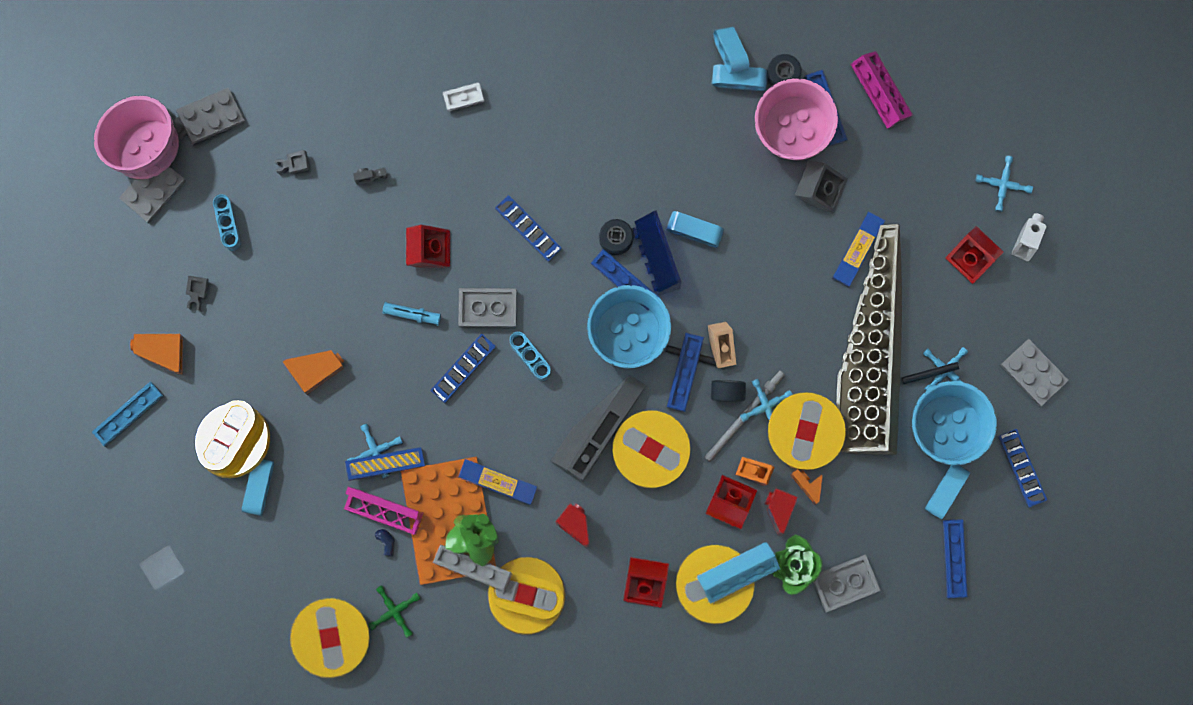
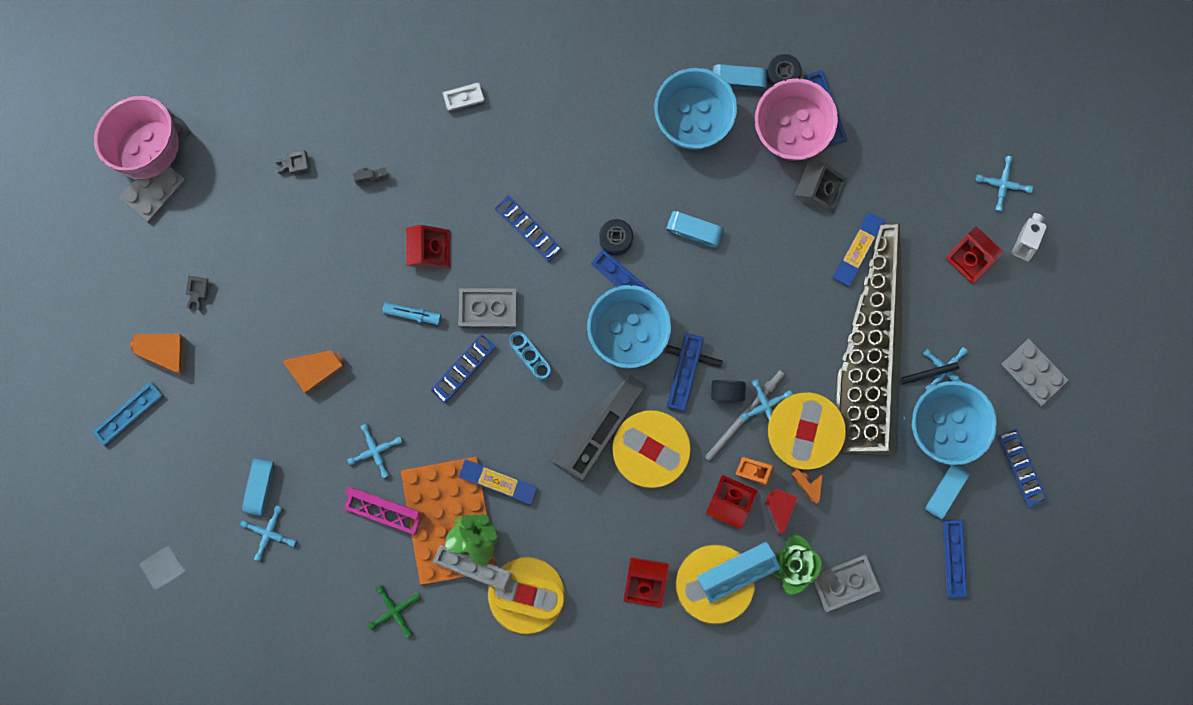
(210, 116): light grey plate -> none
(223, 214): medium azure beam -> none
(232, 440): piece -> none
(268, 533): none -> medium azure piece
(329, 637): yellow piece -> none
(384, 463): tile -> none
(388, 541): dark blue arm -> none
(574, 523): red slope -> none
(657, 254): clear blue slope -> none
(695, 108): none -> medium azure piece
(722, 344): light nougat slope -> none
(731, 49): medium azure beam -> none
(878, 90): dark pink fence -> none

